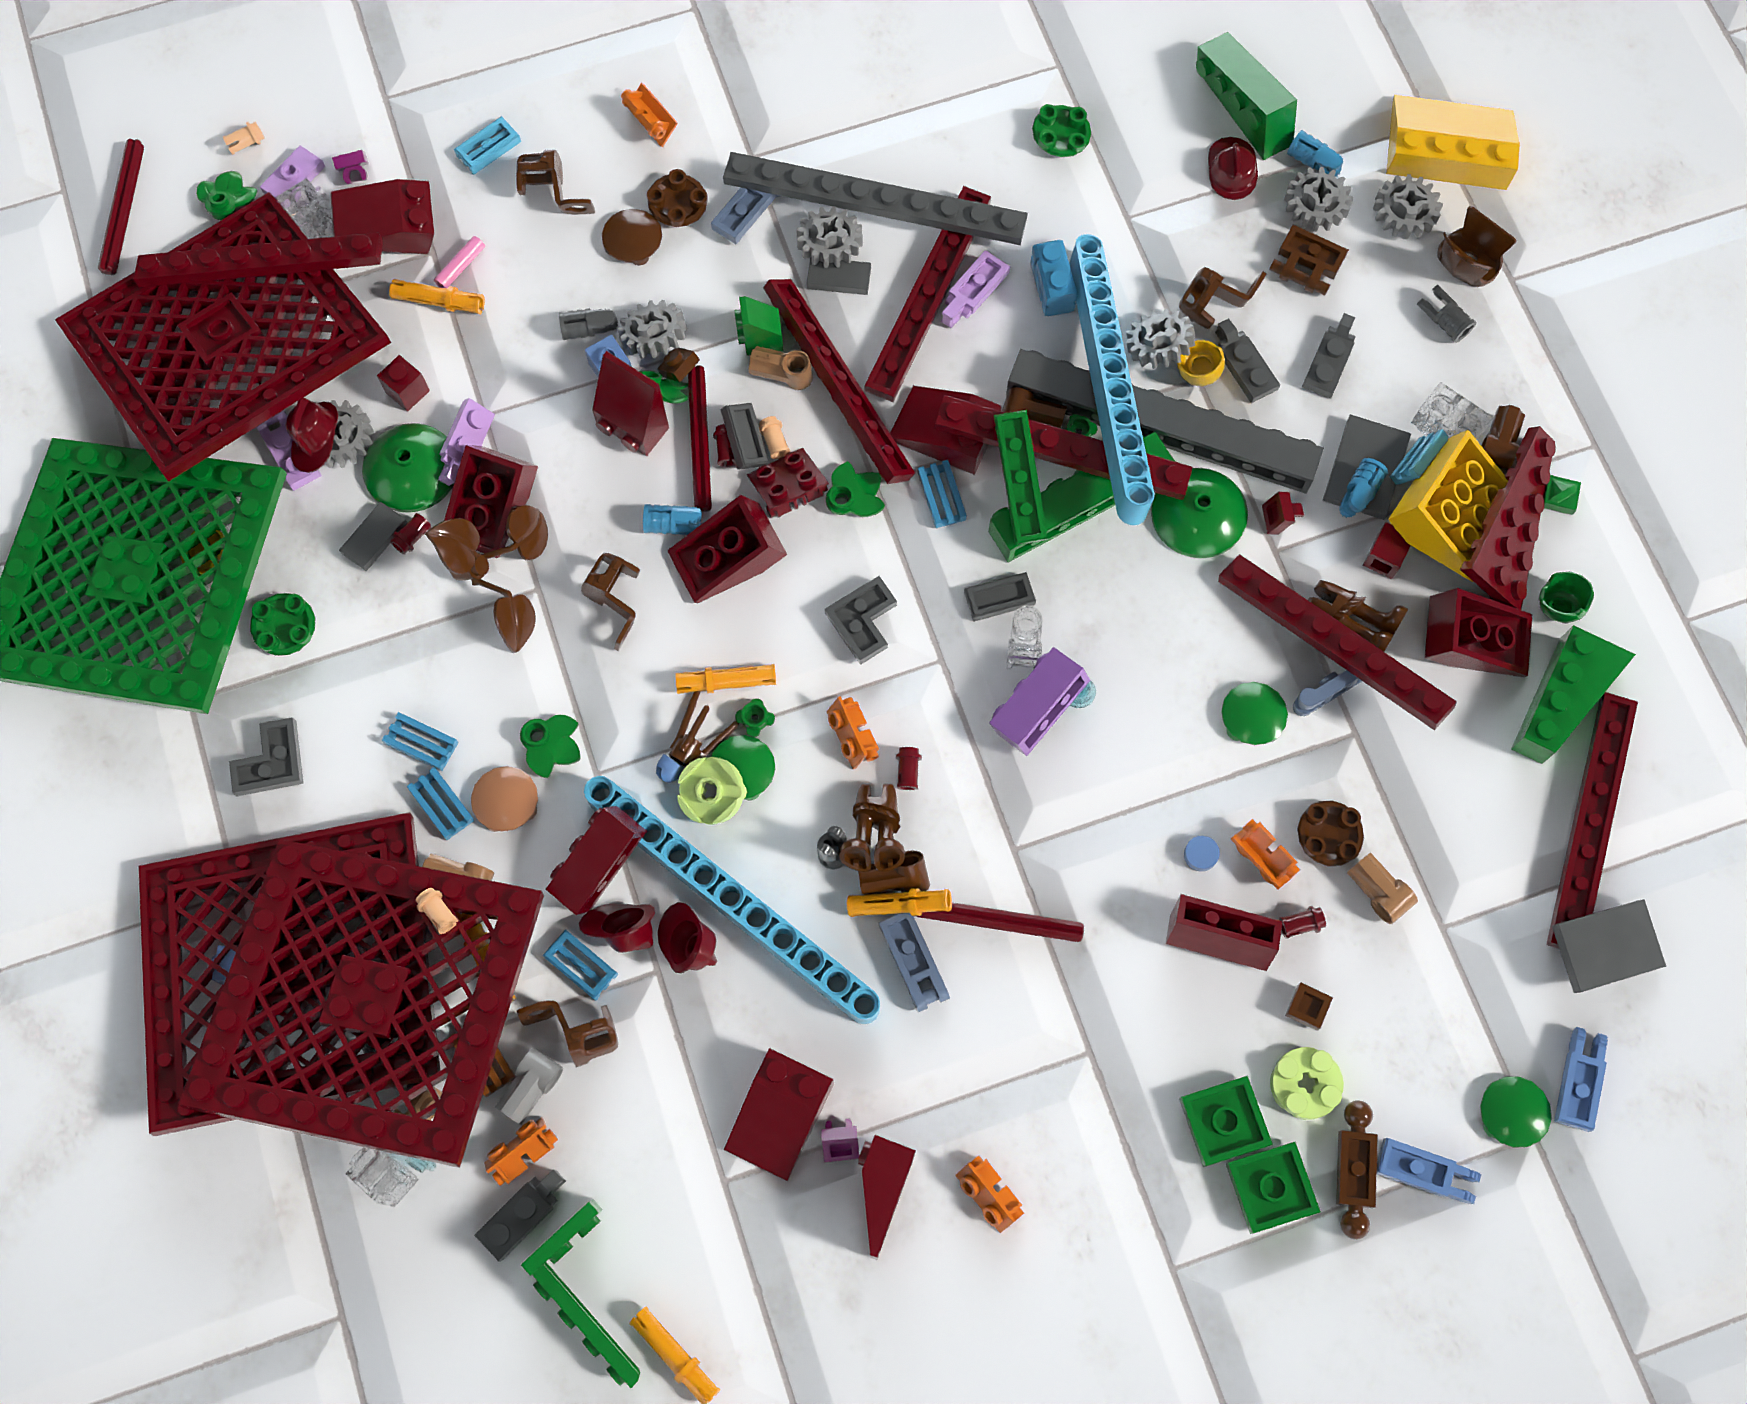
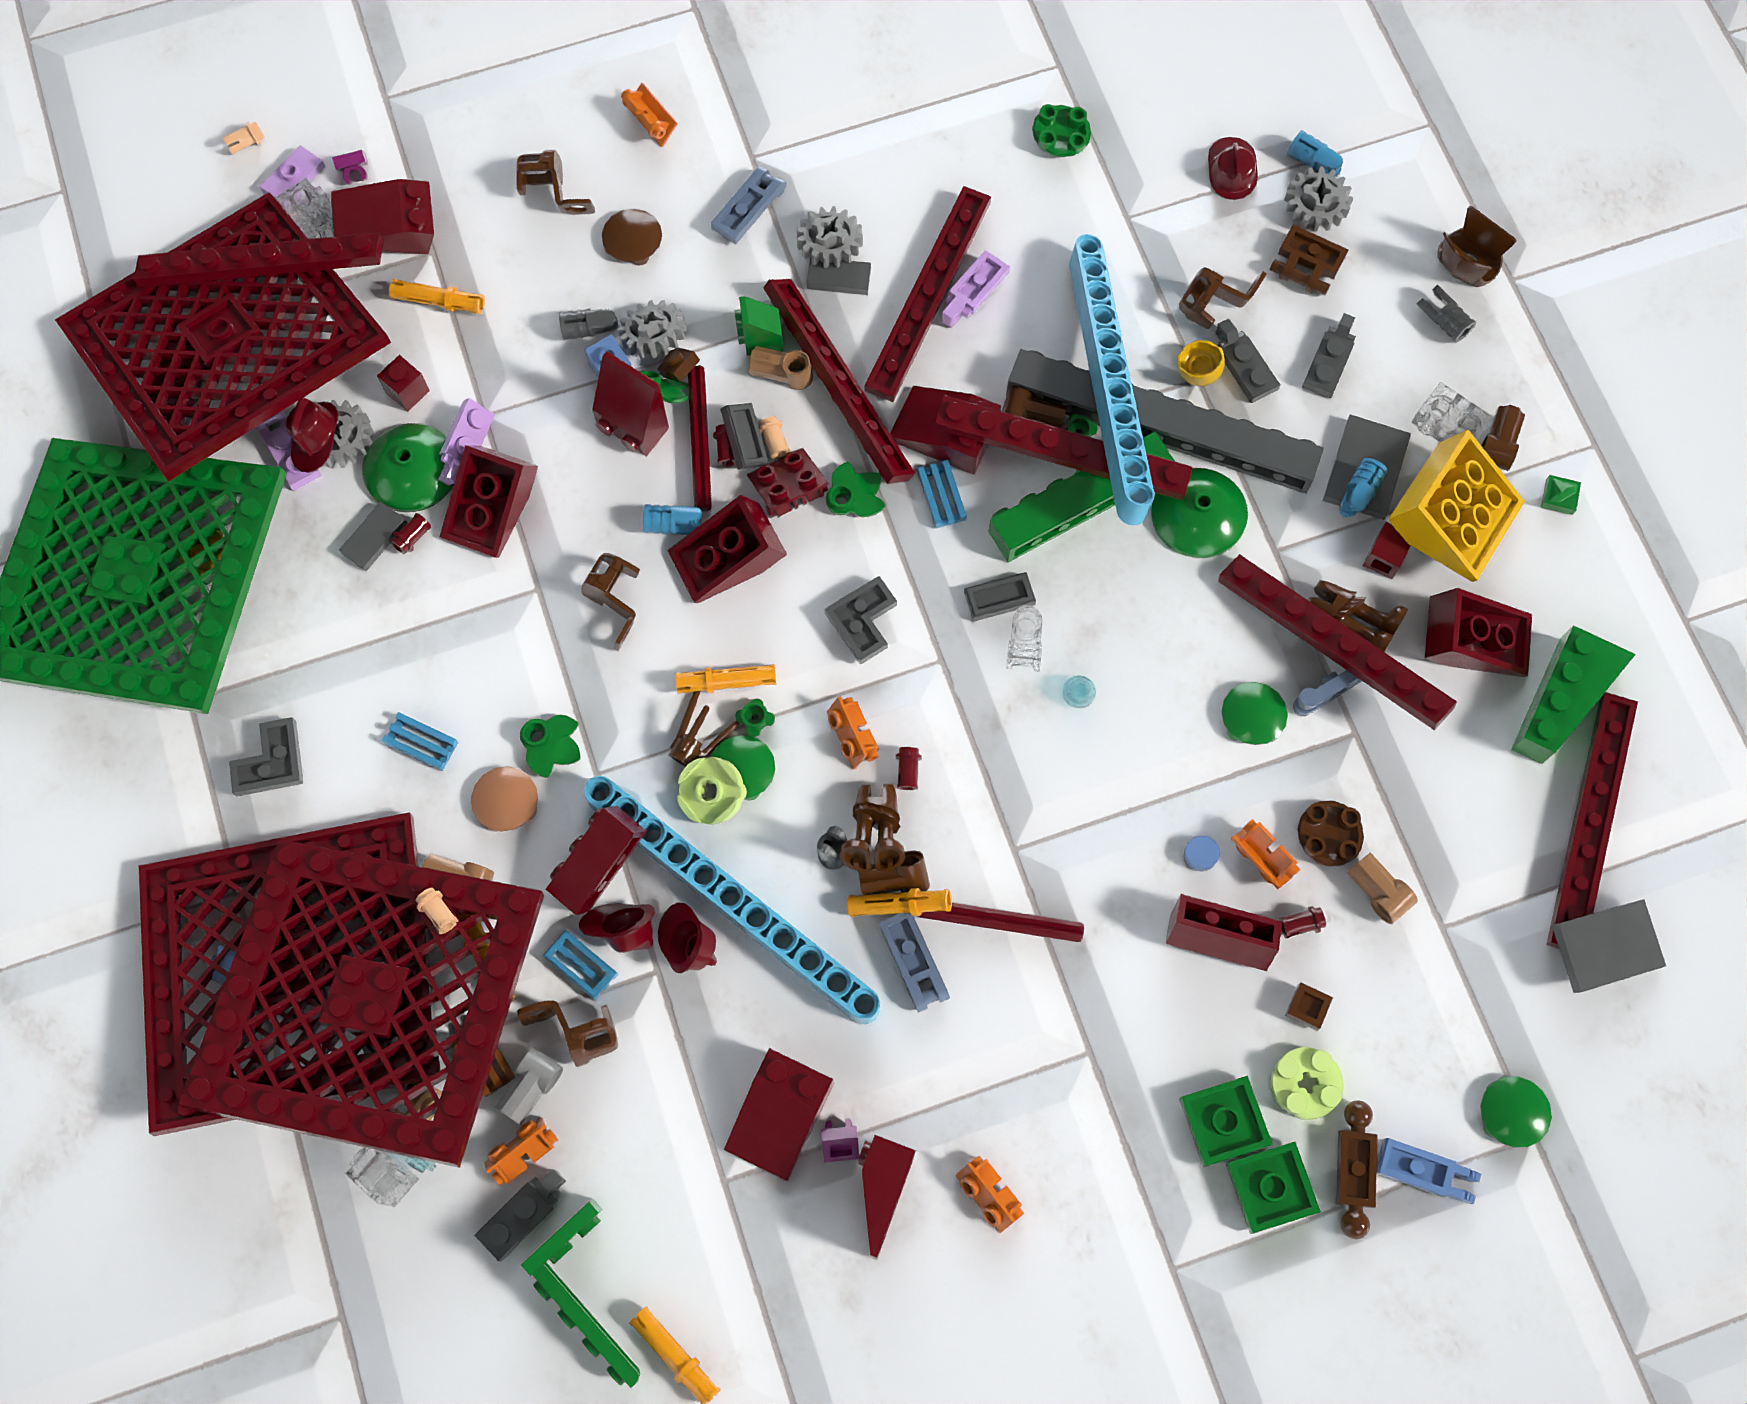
(121, 207): dark red axle -> none
(225, 194): green plate -> none
(282, 624): green dish -> none
(424, 782): dark azure tile -> none
(456, 546): reddish brown plant -> none
(459, 262): bright pink piece -> none
(491, 148): medium azure tile -> none
(668, 769): medium blue hinge -> none
(677, 199): reddish brown dish -> none
(875, 198): dark grey plate -> none
(1020, 477): green tile -> none
(1039, 700): medium lavender brick -> none
(1053, 278): dark azure brick -> none
(1160, 338): light grey gear -> none
(1249, 94): green wedge -> none
(1280, 512): dark red tile -> none
(1407, 206): light grey gear -> none
(1419, 457): medium azure tile -> none
(1453, 142): yellow slope -> none
(1511, 525): dark red wing -> none
(1566, 597): green hair -> none
(1582, 1082): medium blue hinge -> none

